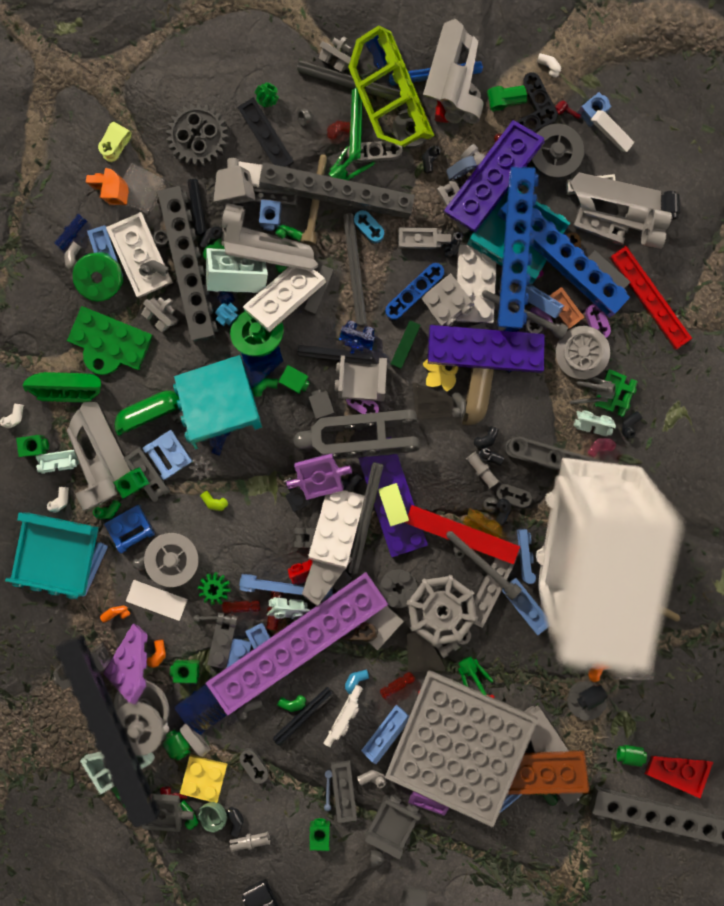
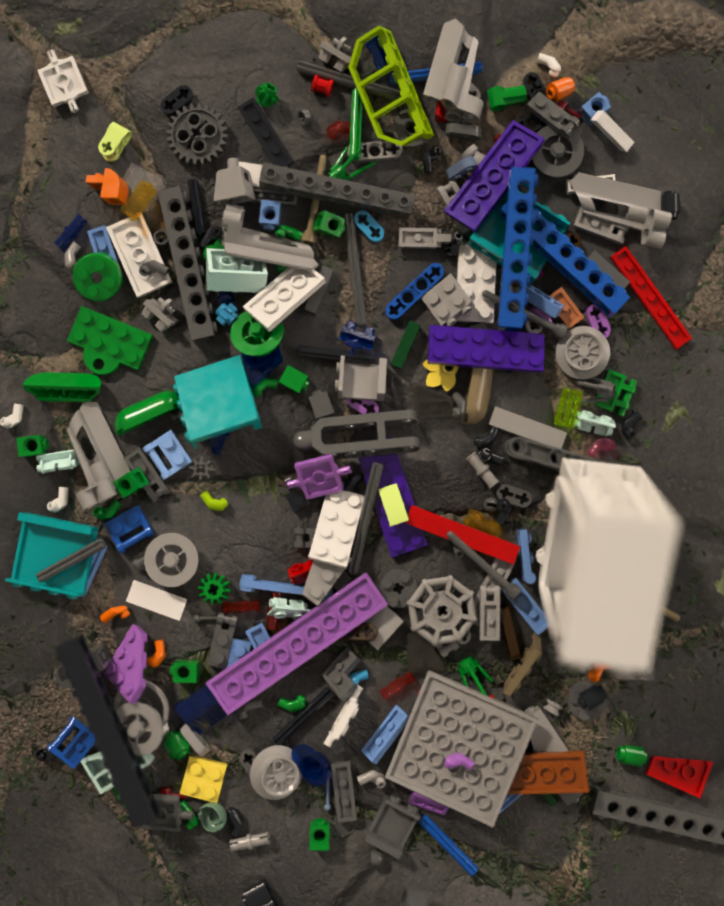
(46, 755): none -> black arm
(62, 81): none -> white plate
(71, 560): none -> dark grey axle
(77, 747): none -> blue plate
(138, 200): none -> clear yellow hinge
(176, 101): none -> black beam
(274, 773): none -> light grey wheel
(311, 764): none -> clear blue piece
(321, 225): none -> green brick
(322, 85): none -> red bush
(338, 671): none -> dark grey plate
(448, 845): none -> blue axle
(458, 759): none -> medium lavender arm
(463, 131): none -> dark grey beam
(489, 613): none -> light grey plate
(509, 633): none -> dark brown beam
(523, 669): none -> dark tan wing
(527, 428): none -> light grey tile
(552, 115): none -> dark grey plate
(553, 707): none -> light grey bush
(560, 89): none -> orange brick
(565, 391): none -> clear neon green tile

